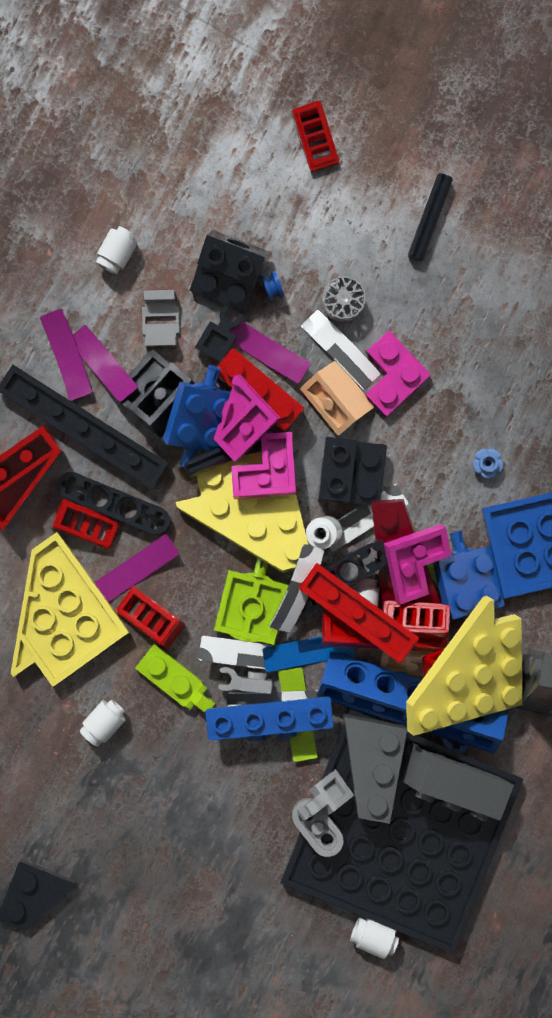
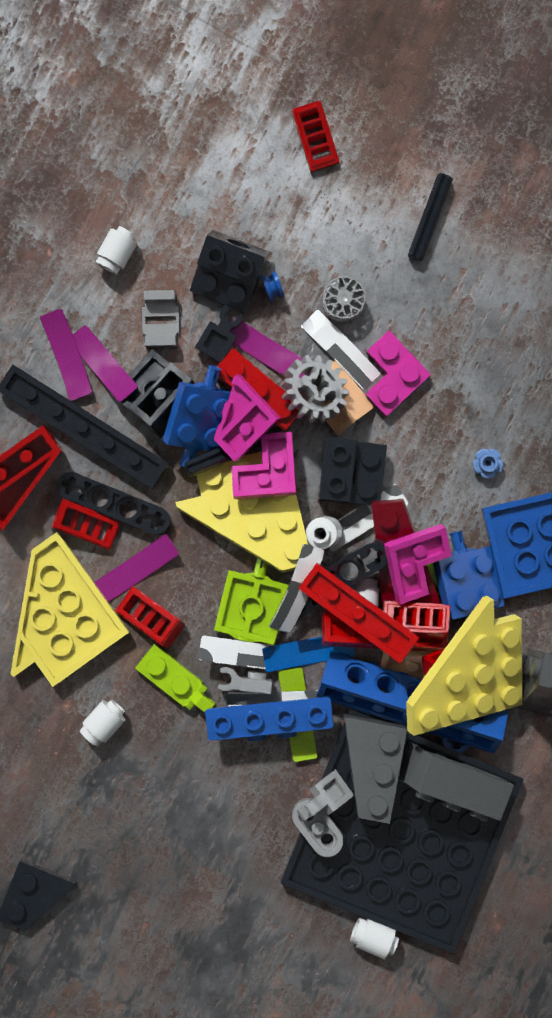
(314, 389): none -> light grey gear

